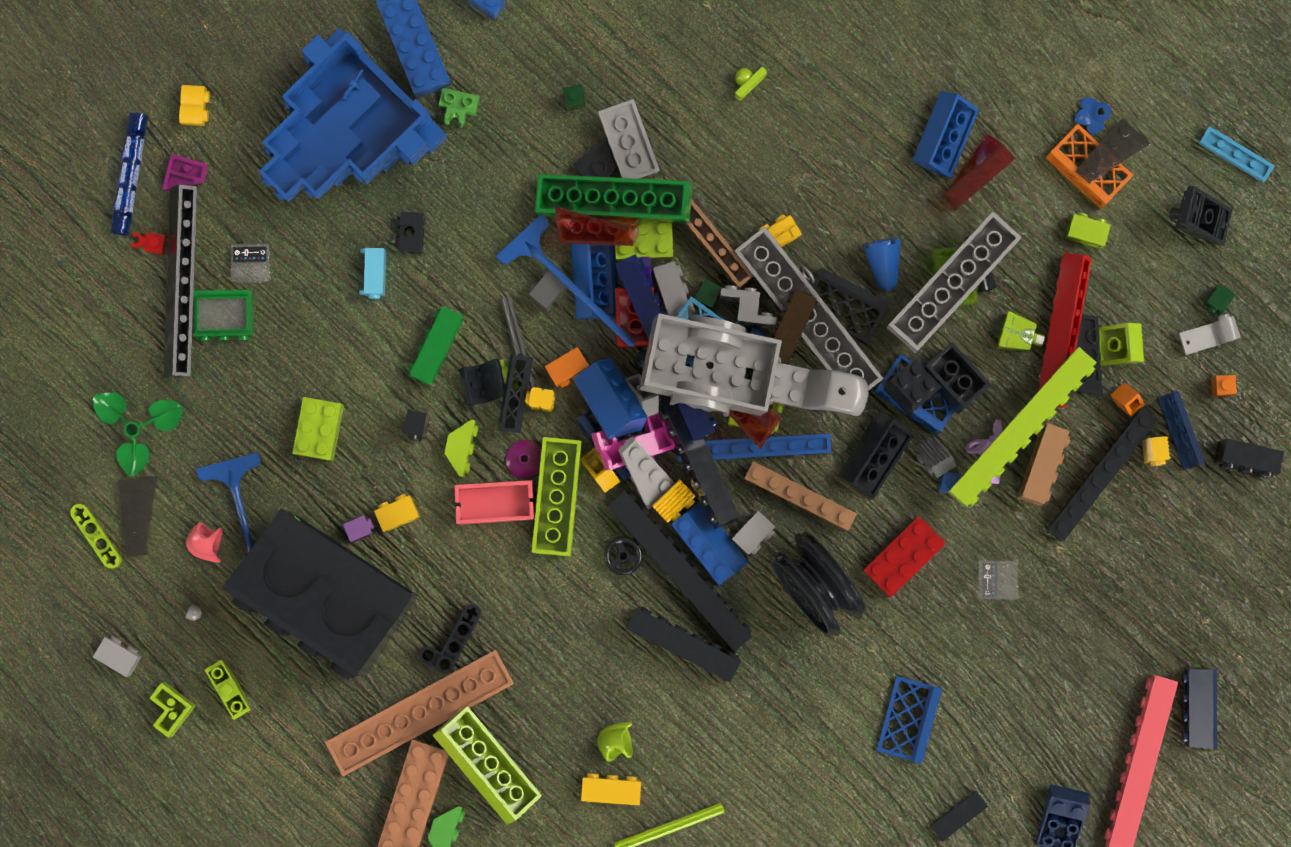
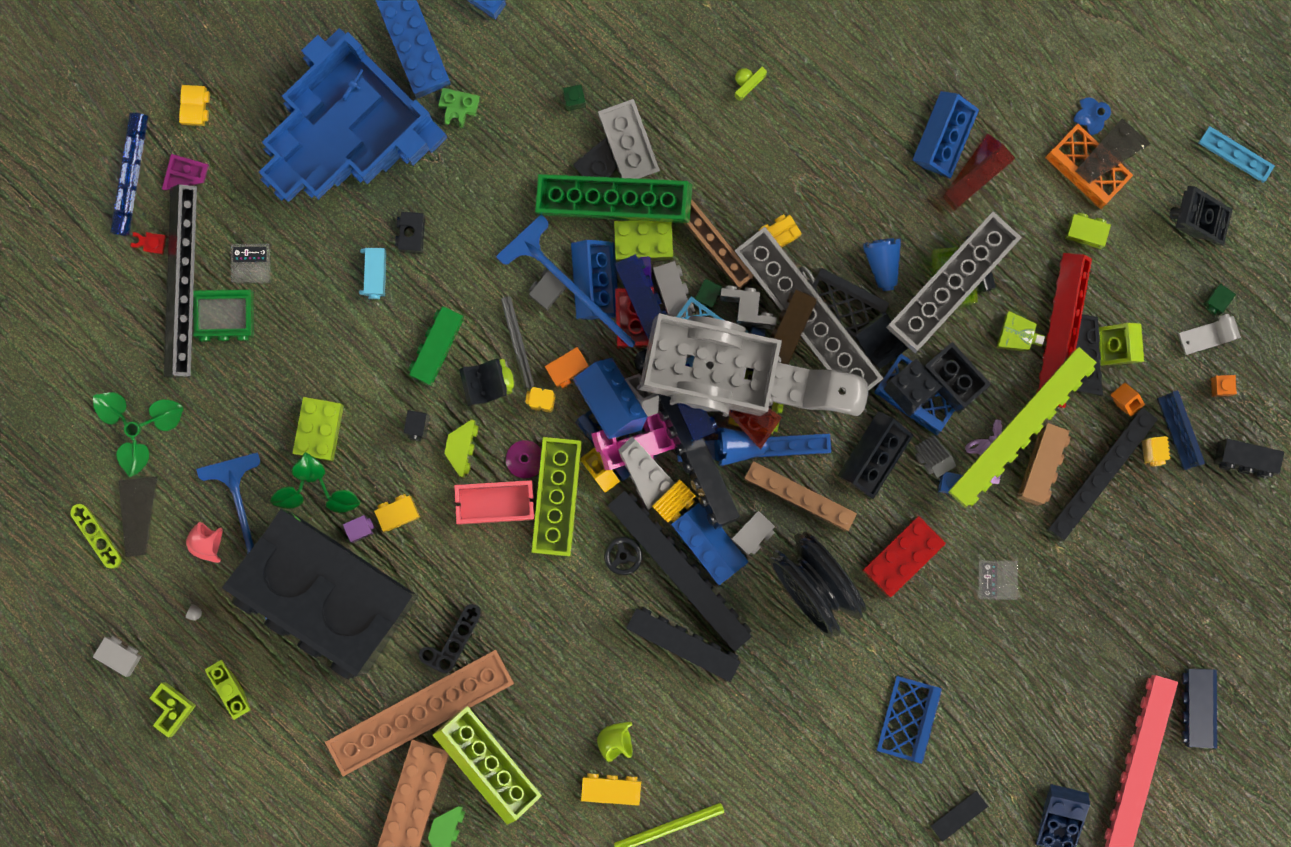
(311, 469): none -> green plant
(514, 412): black fence -> none
(585, 229): clear red wedge -> none
(735, 446): none -> blue cone
(879, 342): none -> black bracket

